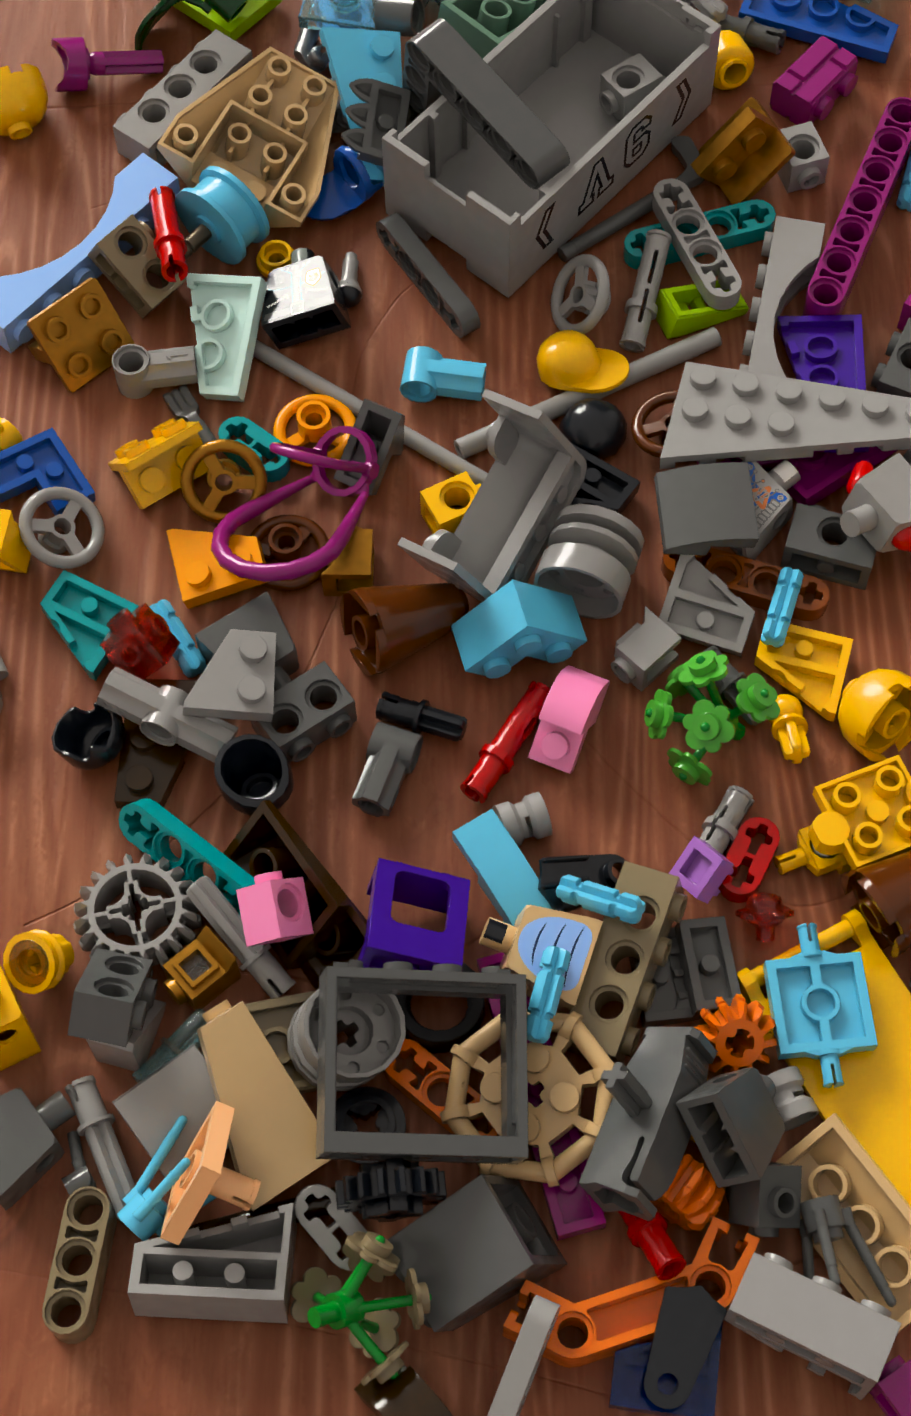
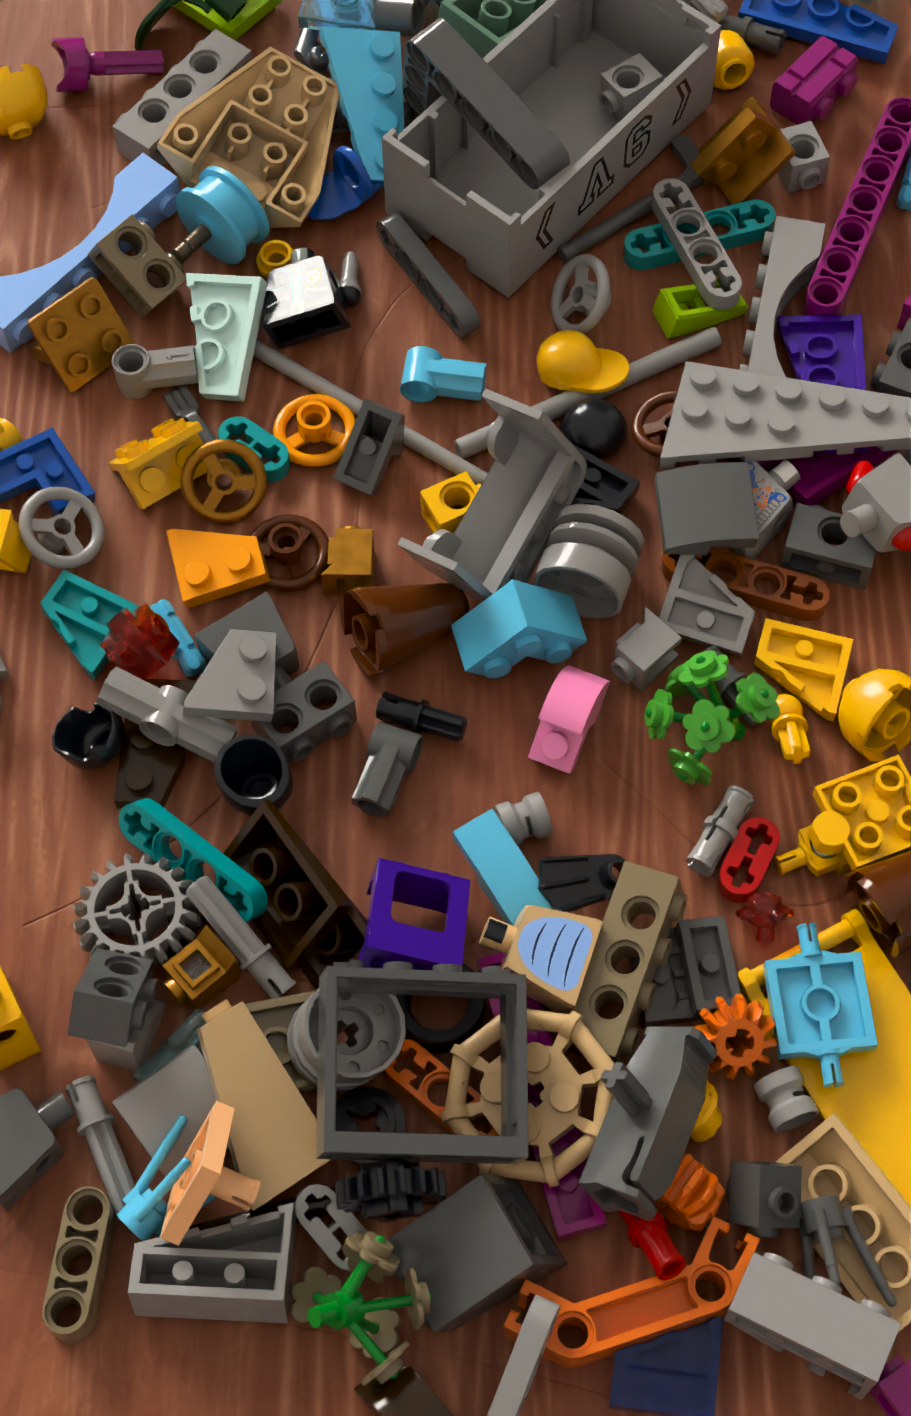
(37, 960): yellow piece -> none
(81, 1176): dark grey hand -> none
(169, 241): red pin -> none
(253, 508): magenta animal -> none
(274, 909): bright pink brick -> none
(383, 109): dark grey plate -> none
(498, 755): red pin -> none
(546, 993): medium azure axle -> none
(600, 899): medium azure axle -> none
(636, 331): light grey pin -> none
(681, 1342): black piece -> none
(702, 869): medium lavender tile -> none
(734, 1124): dark grey torso -> none
(782, 607): medium azure axle -> none

